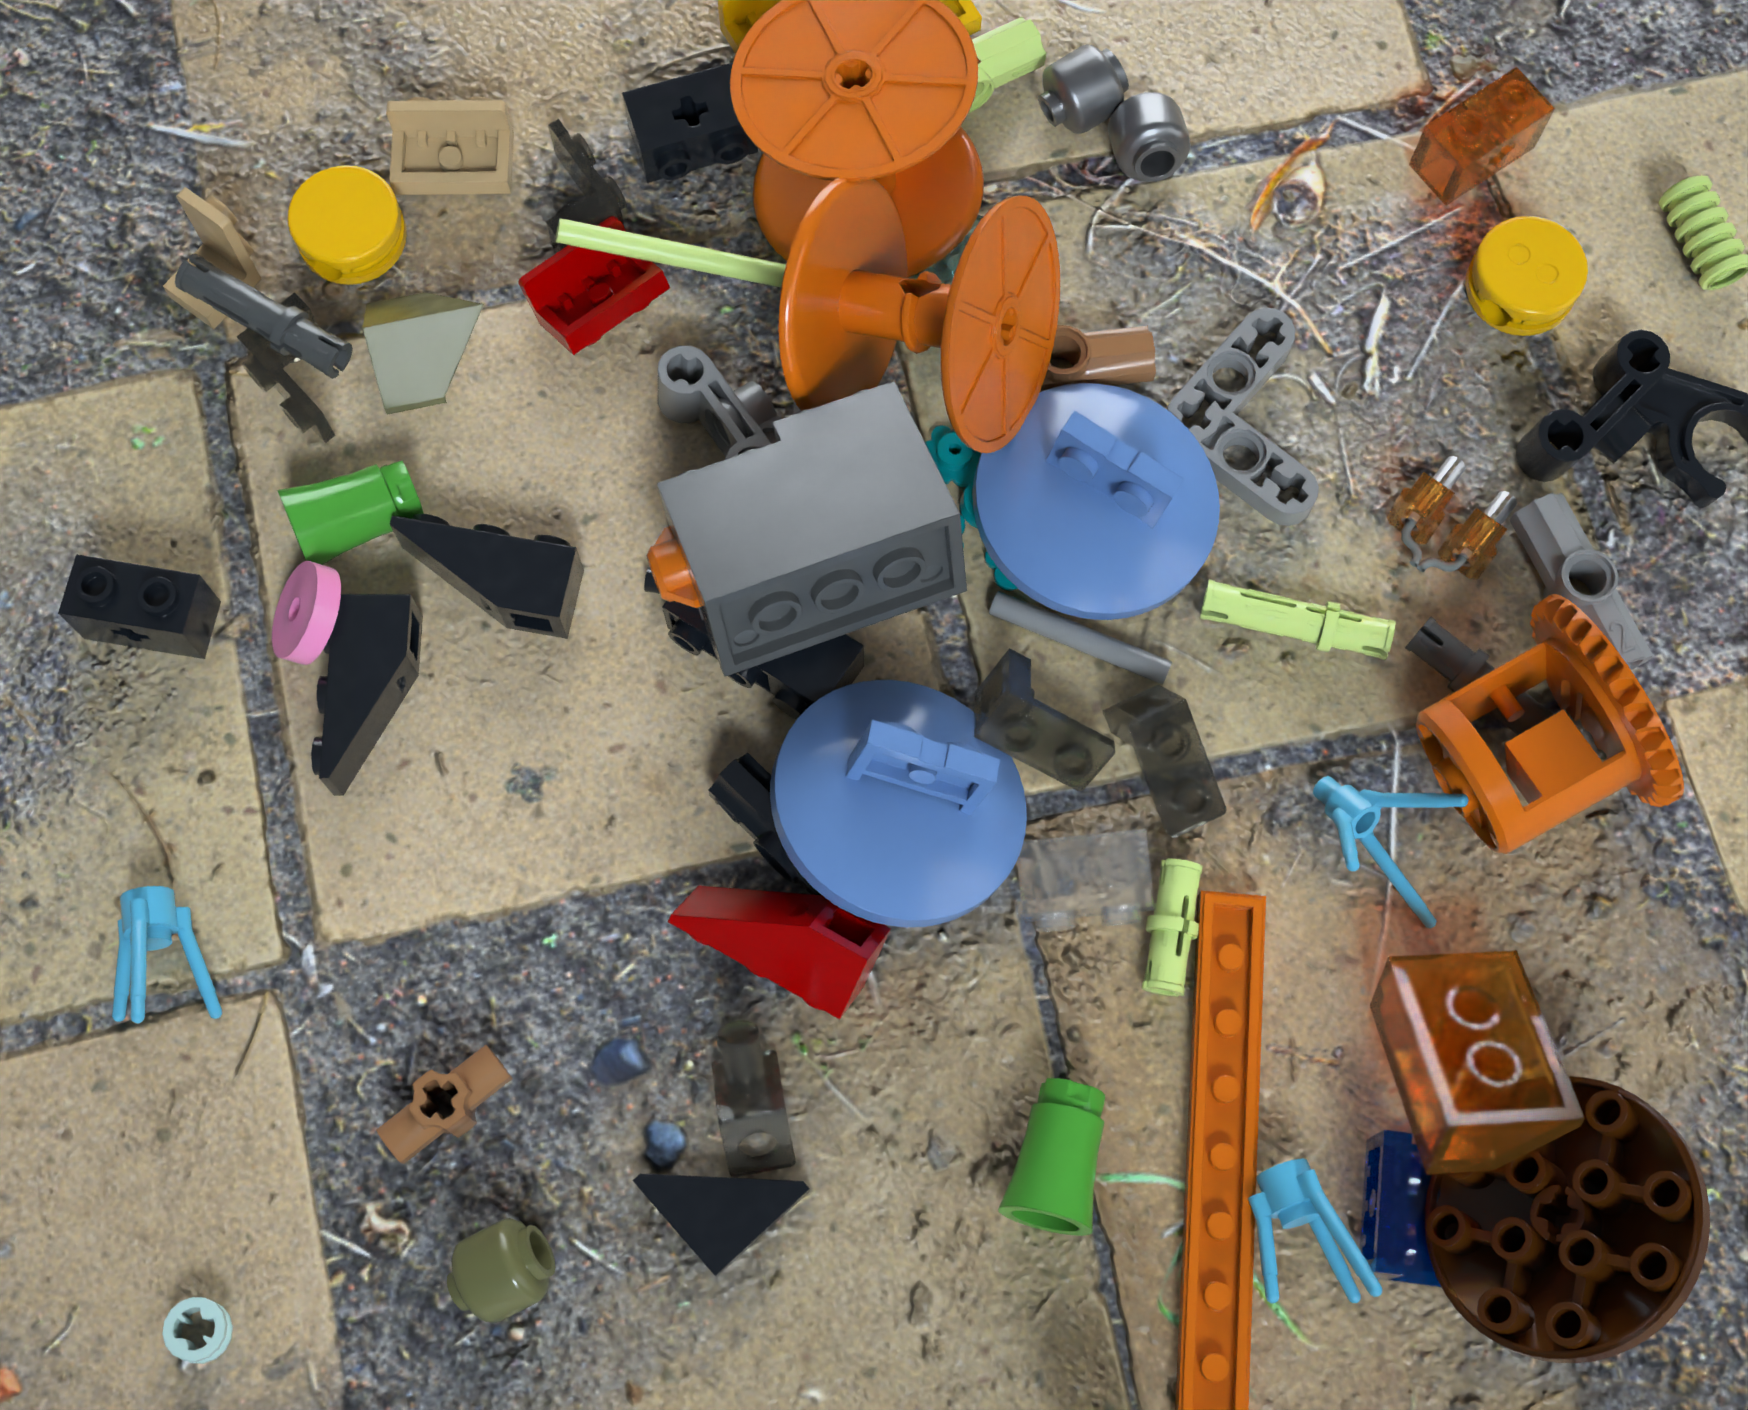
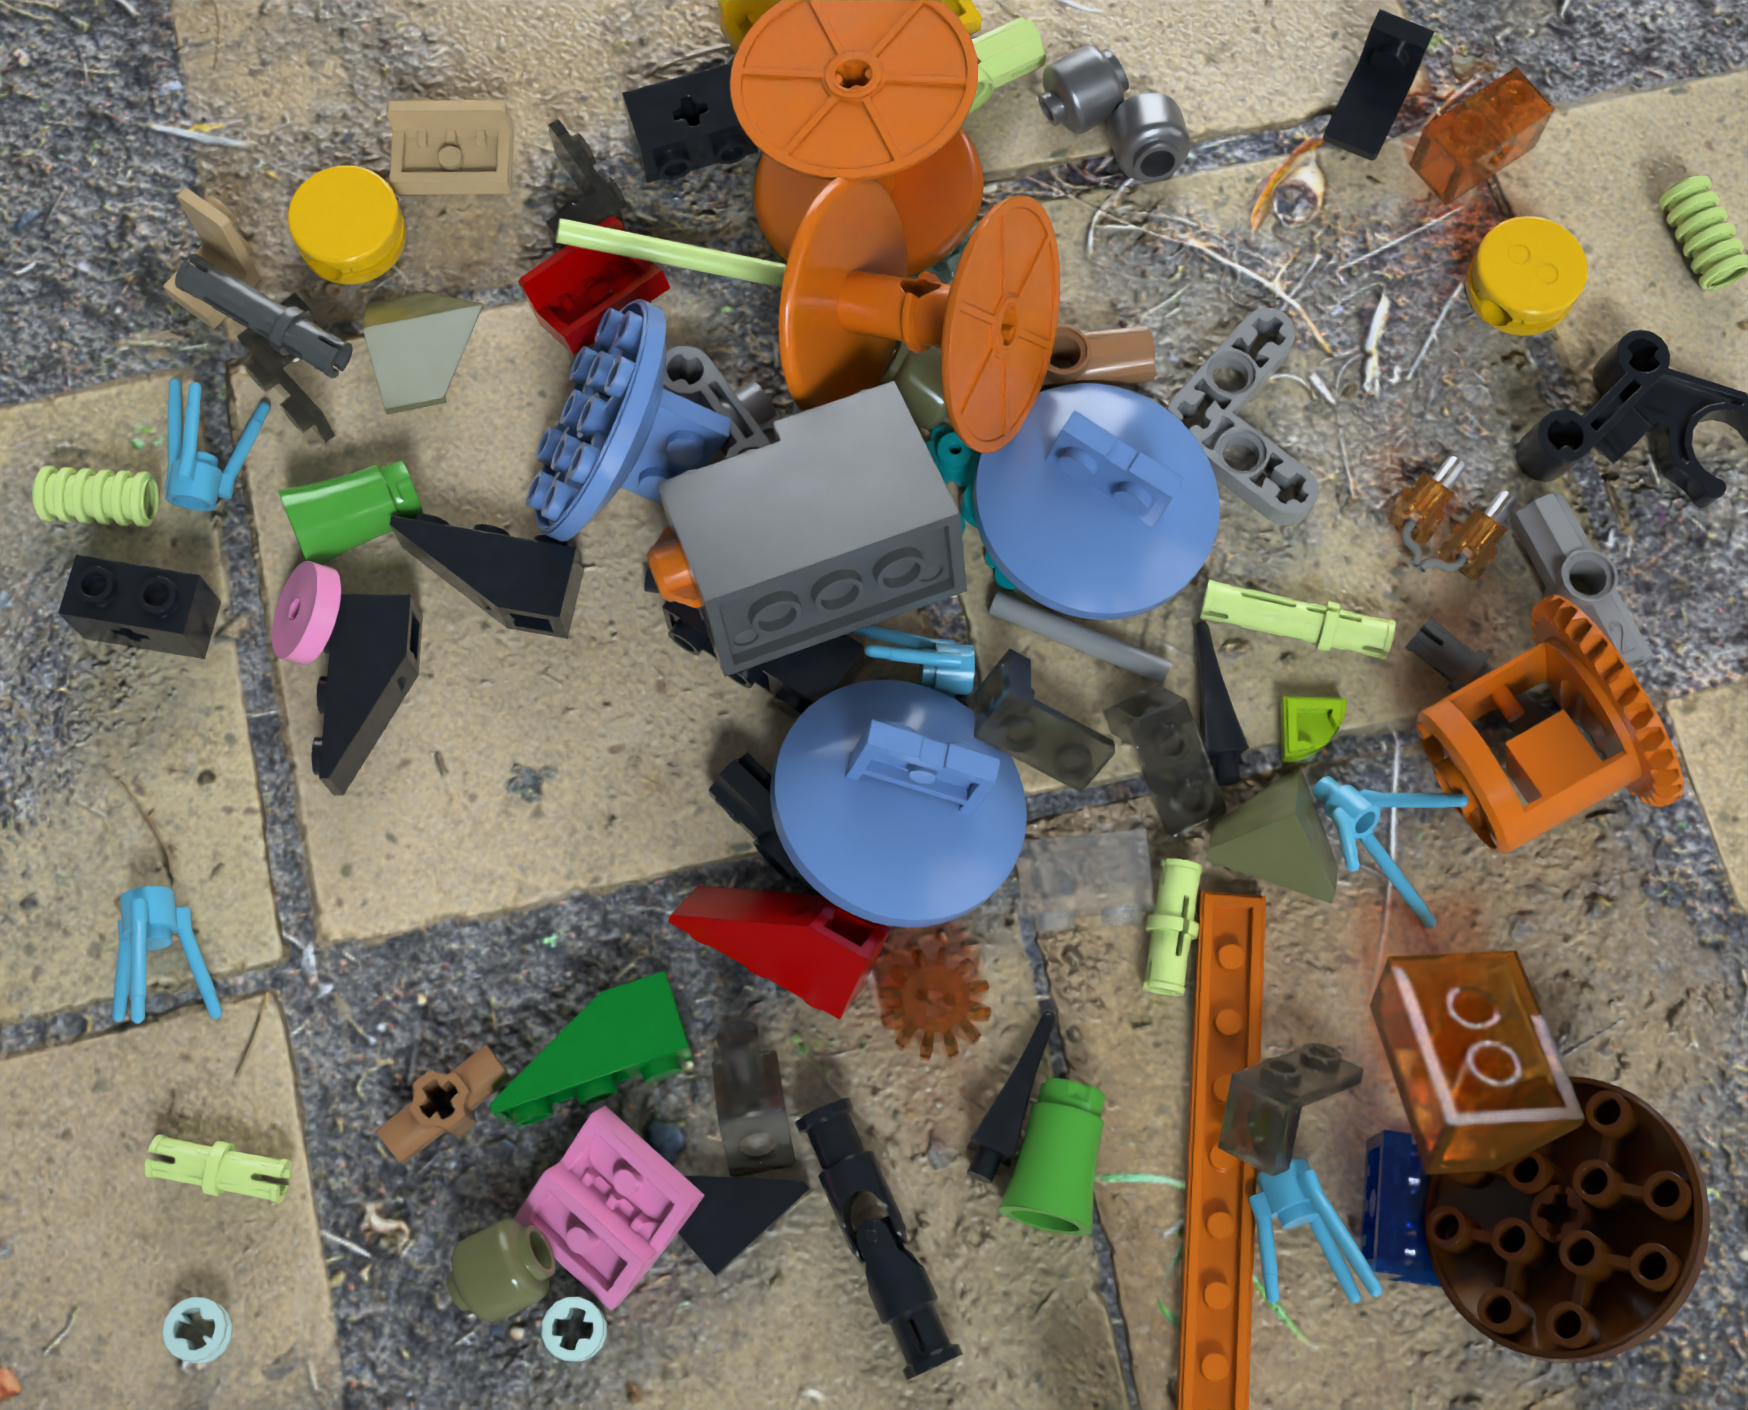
(95, 496): none -> yellowish green piece
(193, 475): none -> medium azure plant
(218, 1168): none -> yellowish green pin
(564, 1311): none -> light aqua bush
(609, 1207): none -> bright pink slope
(612, 1040): none -> green slope
(619, 426): none -> medium blue bracket
(893, 1274): none -> black piece
(919, 384): none -> olive head
(941, 662): none -> medium azure plant
(955, 994): none -> clear orange gear
(1000, 1129): none -> black piece
(1219, 725): none -> black piece
(1268, 1102): none -> clear smoke bracket
(1278, 839): none -> olive slope
(1308, 725): none -> lime tile
(1378, 85): none -> black bracket

